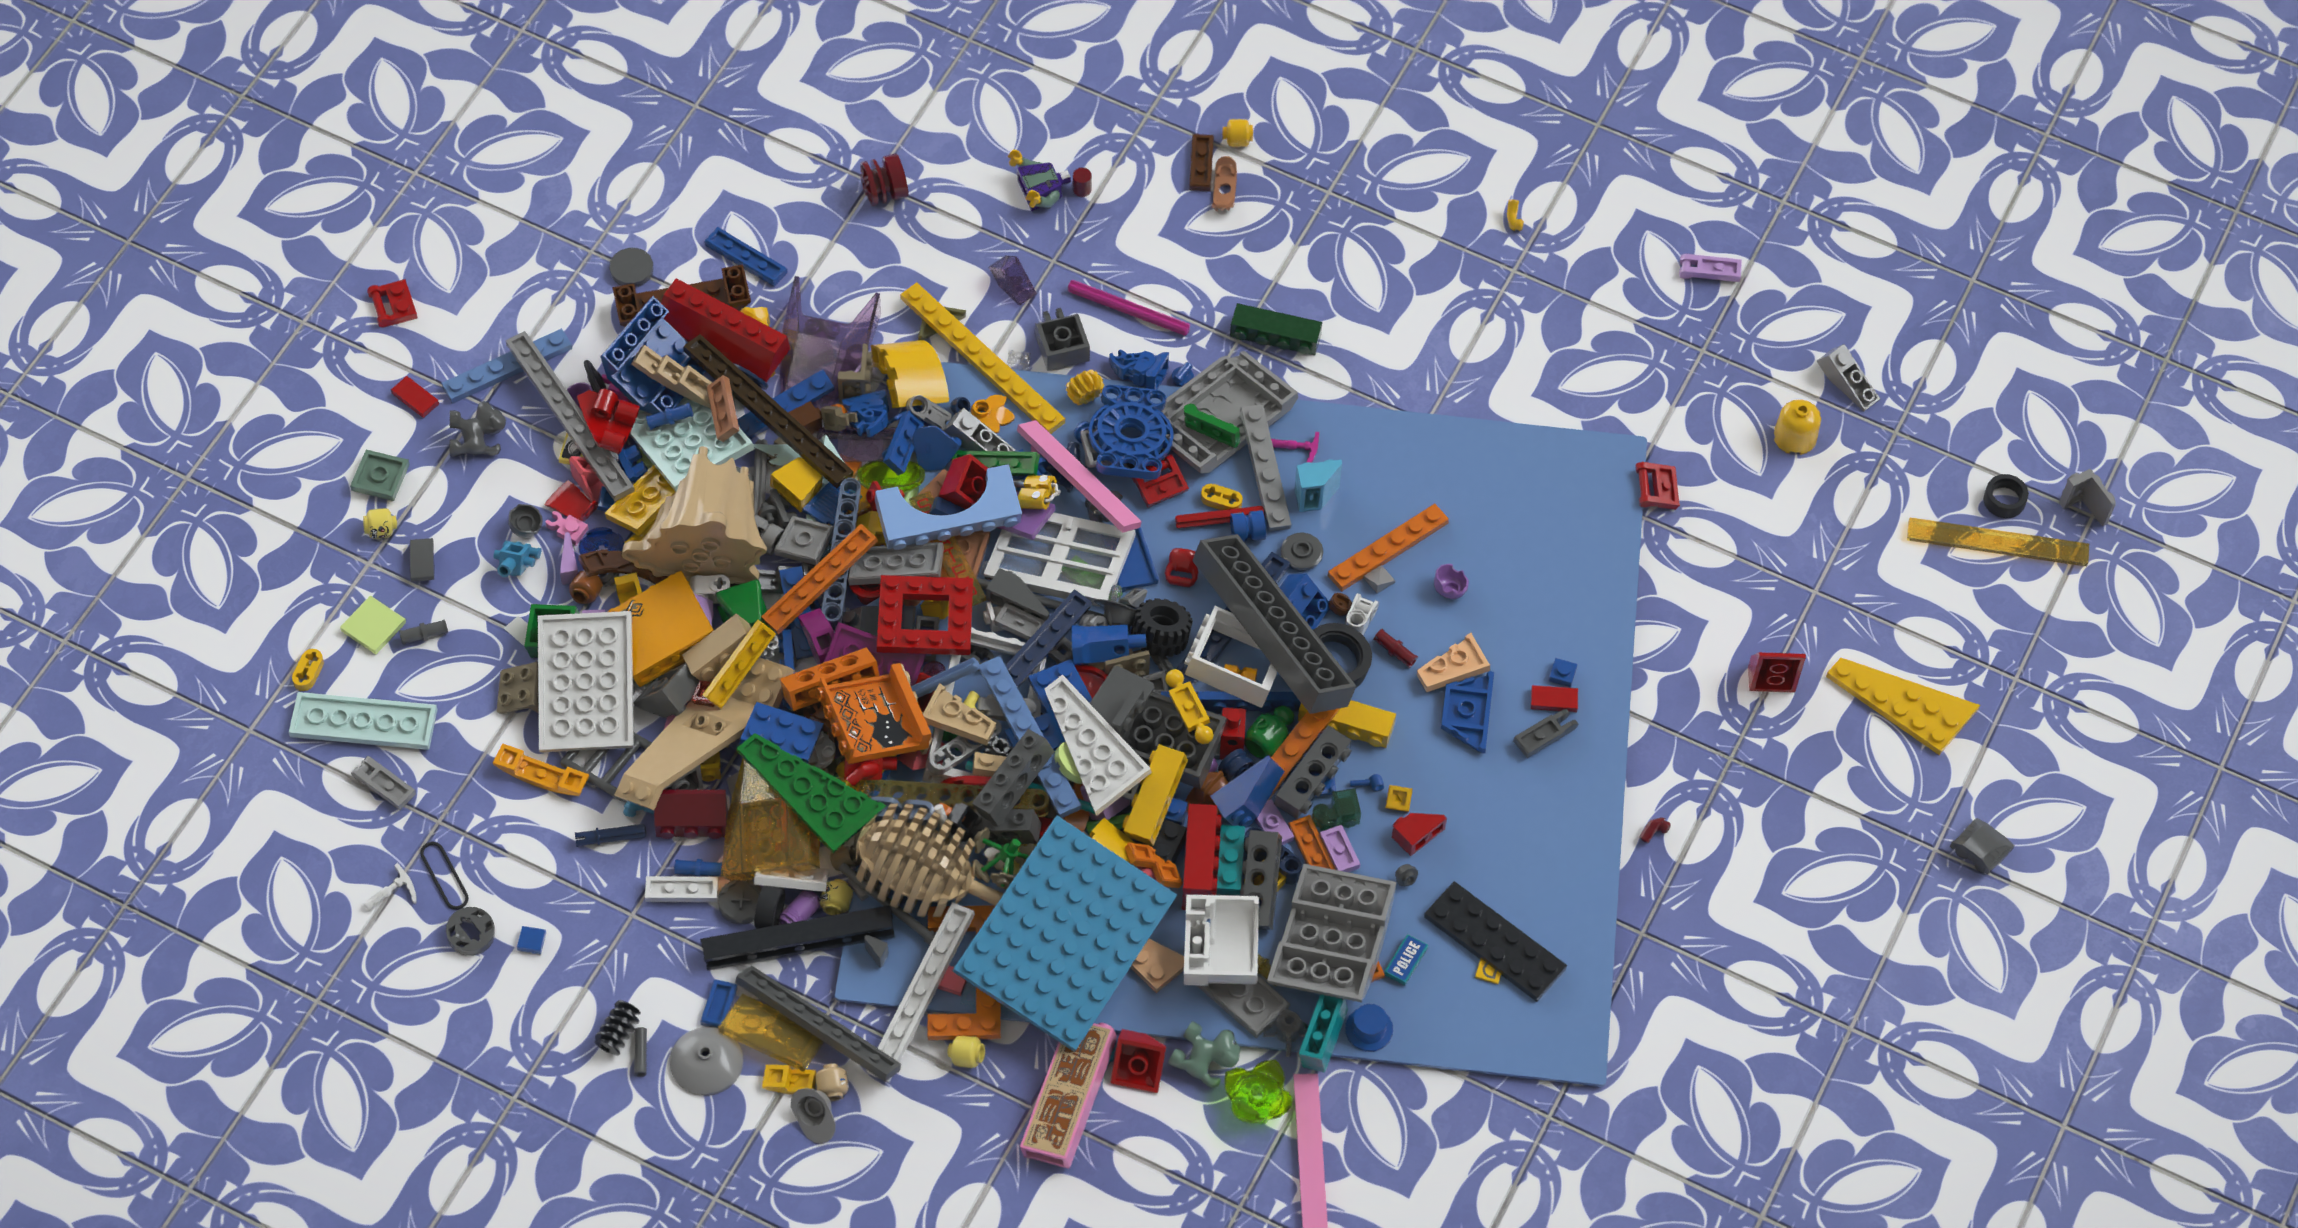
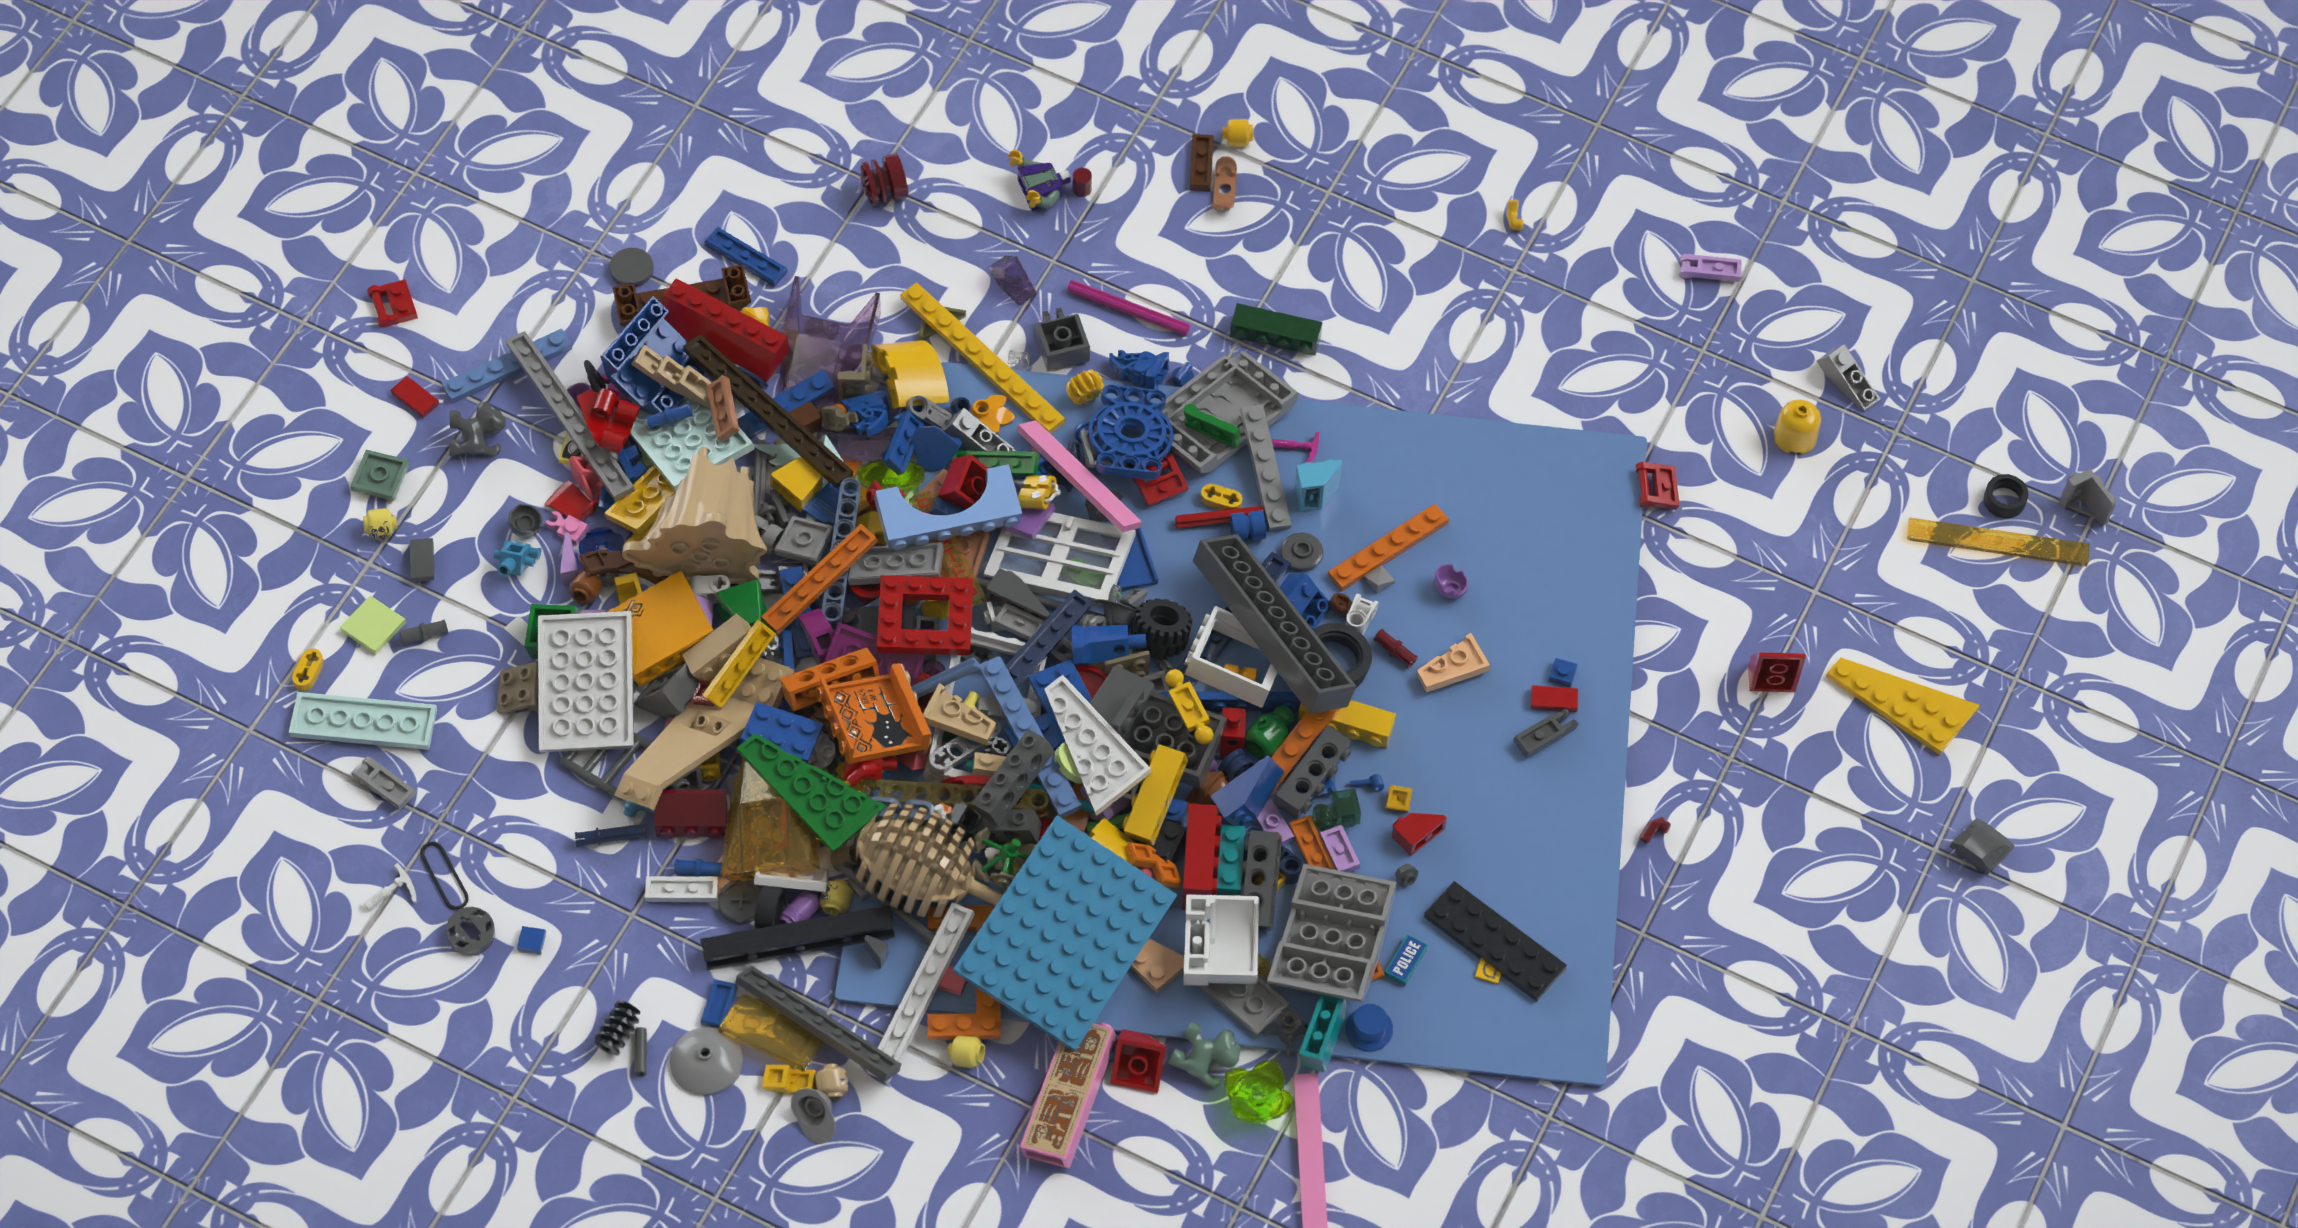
(540, 773): light orange slope -> none
(1182, 561): red piece -> none
(1468, 710): blue wing -> none

